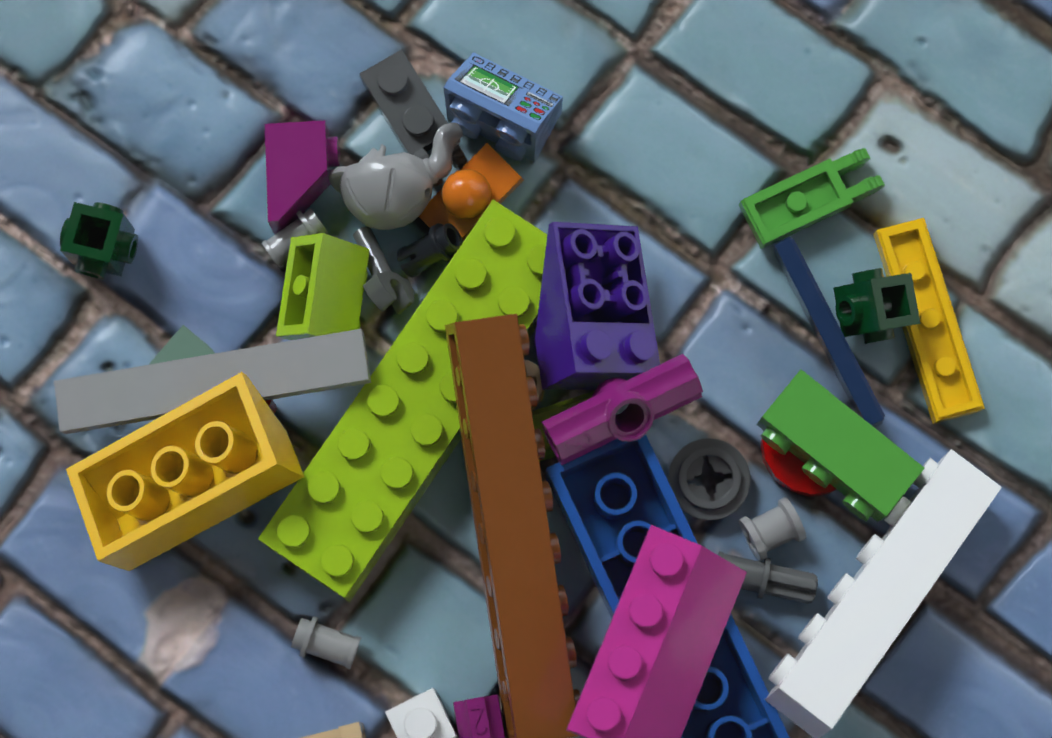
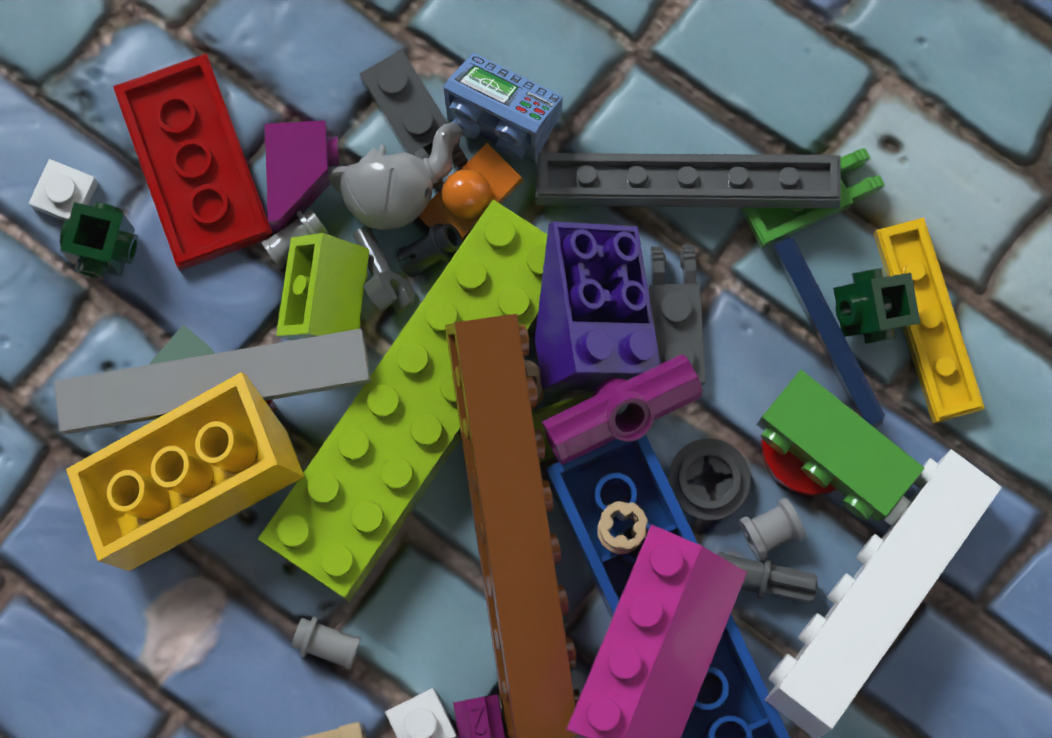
(60, 188): none -> white plate
(193, 162): none -> red tile
(623, 511): none -> tan bush
(677, 310): none -> dark grey hinge
(688, 180): none -> dark grey tile

